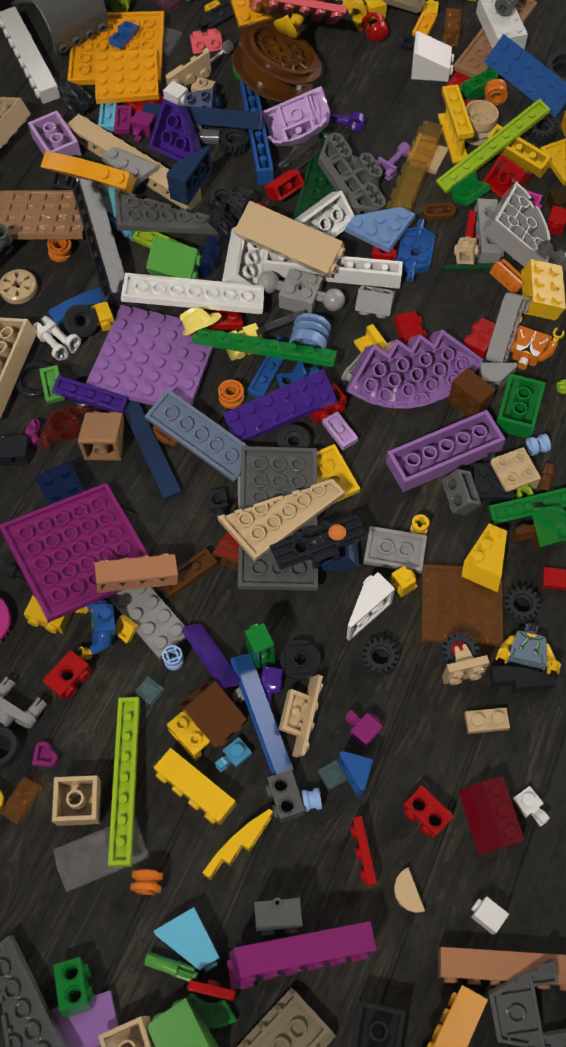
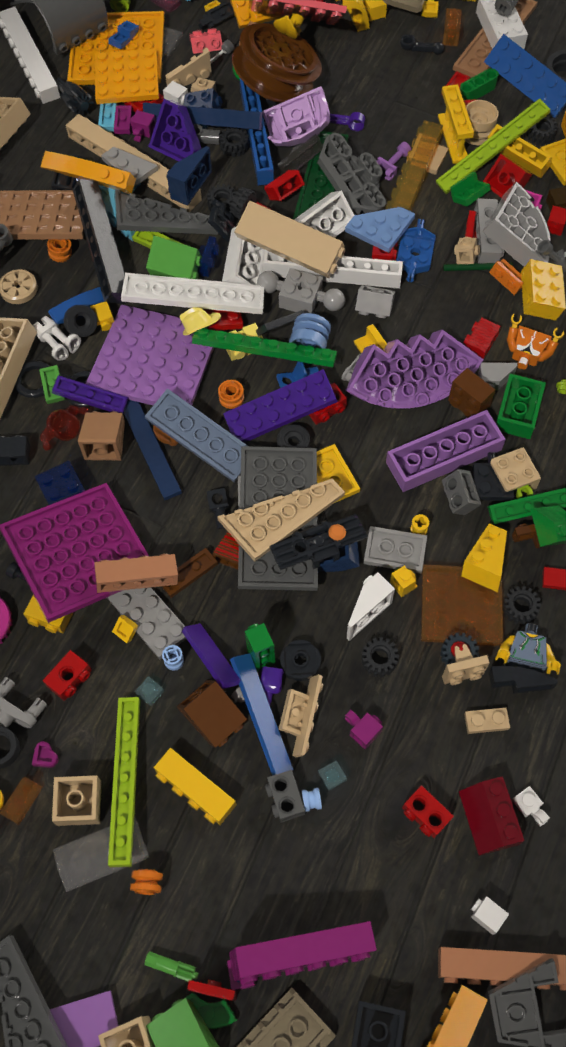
(32, 431): magenta arm -> none
(54, 135): lavender brick -> none
(68, 988): green brick -> none
(102, 627): blue torso -> none
(188, 735): yellow bracket -> none
(190, 940): medium azure slope -> none
(234, 754): dark azure plate -> none
(244, 838): yellow slope -> none
(266, 374): blue tile -> none
(282, 916): dark grey brick -> none
(340, 430): lavender plate -> none
(356, 771): blue slope -> none
(362, 852): red plate -> none
(378, 31): red helmet -> none
(406, 892): tan tile -> none
(408, 325): red brick -> none
(425, 24): light orange plate -> none
(431, 59): white slope -> none
(439, 211): reddish brown plate -> none
(496, 91): orange wheel -> none
(506, 327): light grey beam -> none
(538, 444): light blue wheel -> none
(547, 476): reddish brown pin -> none

